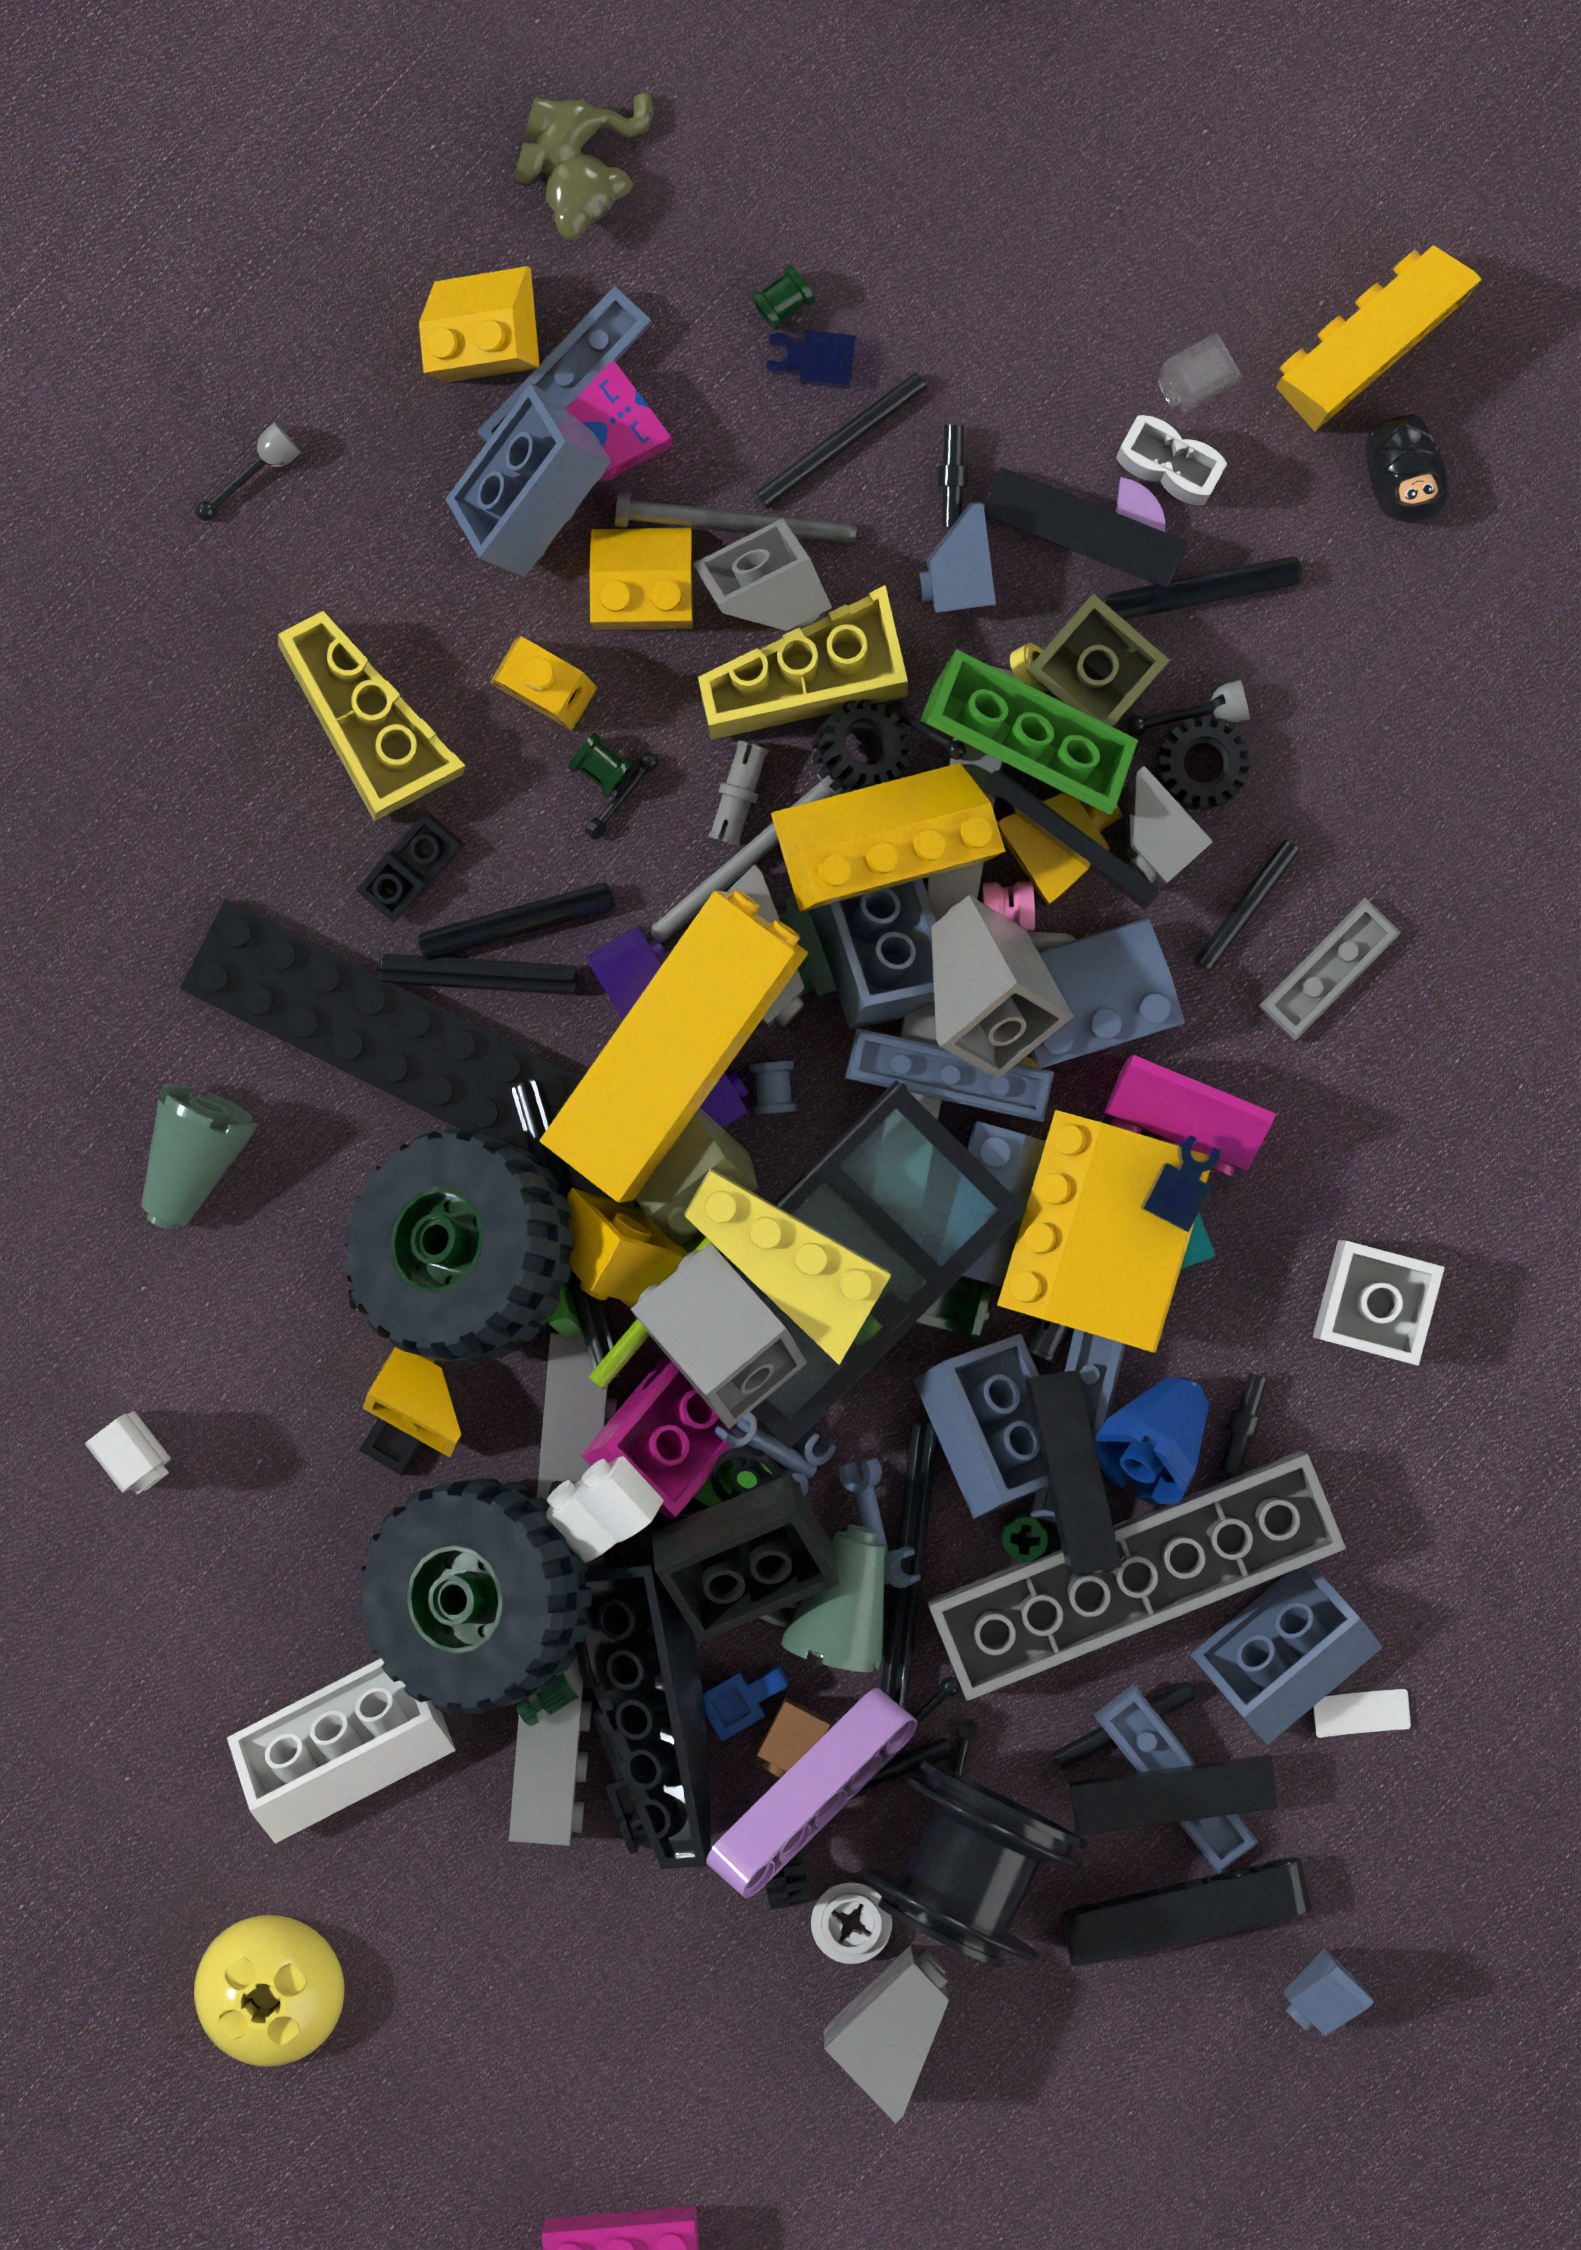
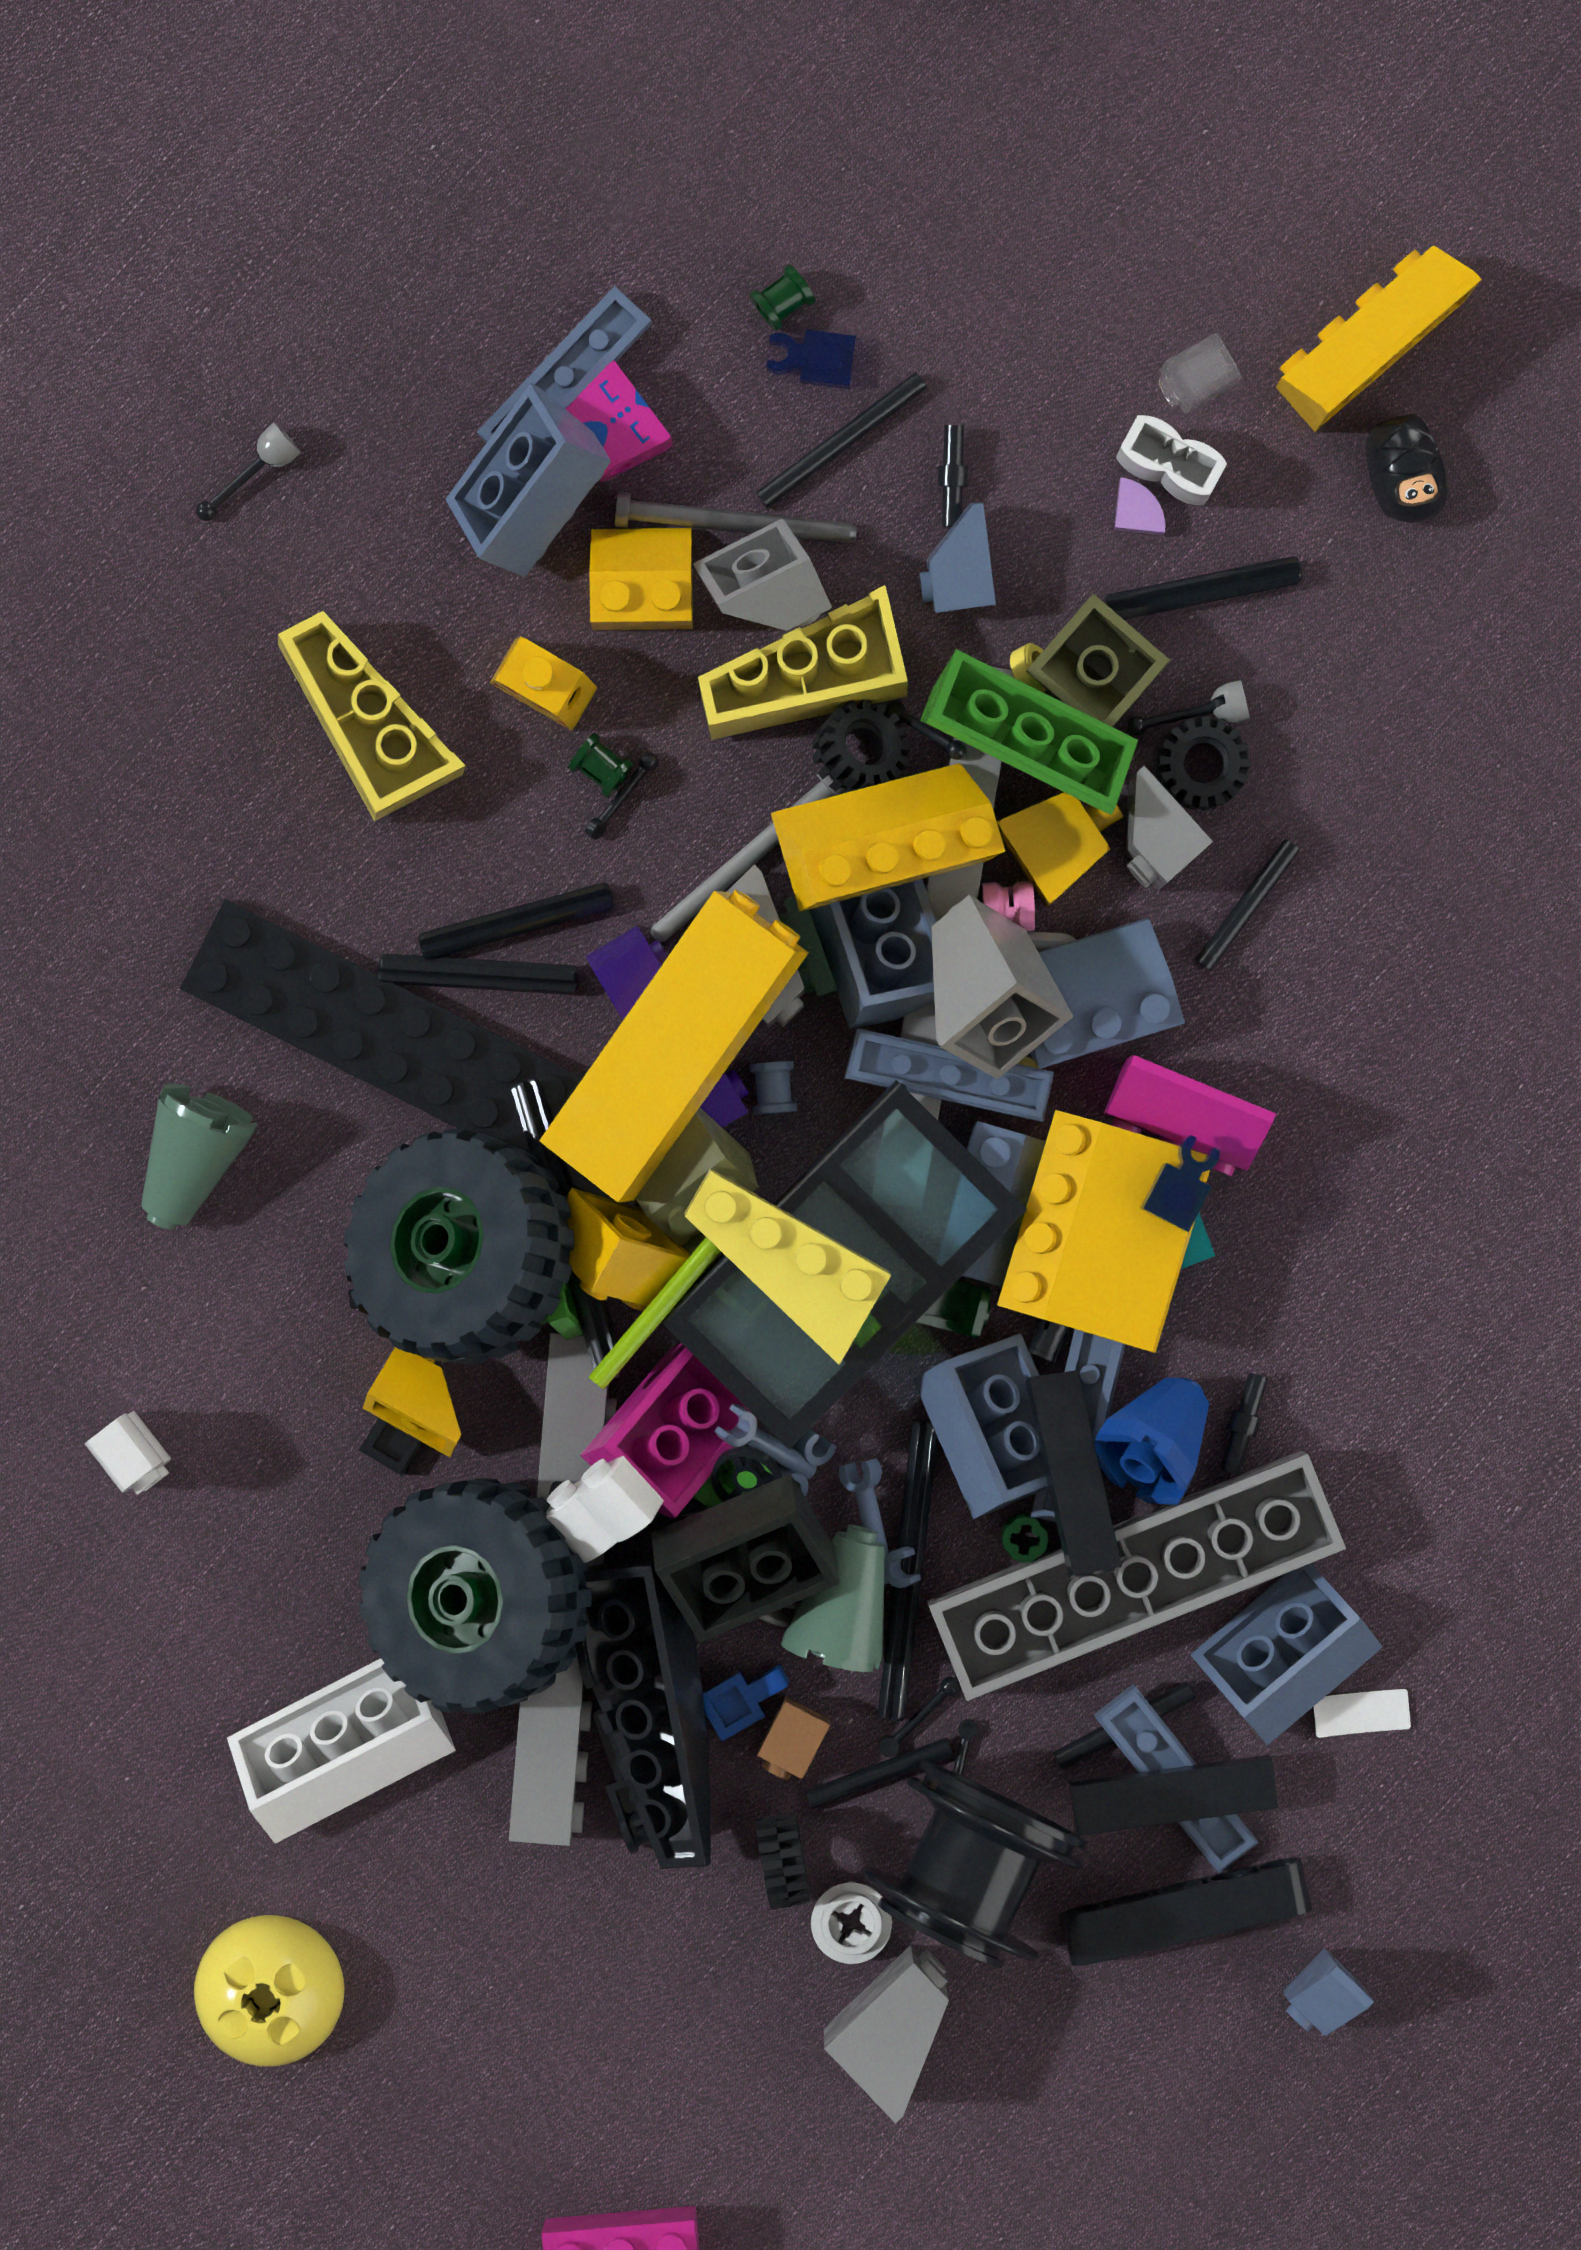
(410, 866): black slope -> none
(480, 326): yellow slope -> none
(550, 1700): clear green piece -> none
(578, 184): olive animal -> none
(719, 1334): light grey slope -> none
(738, 793): light grey pin -> none
(811, 1793): lavender beam -> none
(1071, 839): black tile -> none
(1085, 528): black tile -> none
(1329, 969): light grey tile -> none
(1378, 1302): white brick -> none

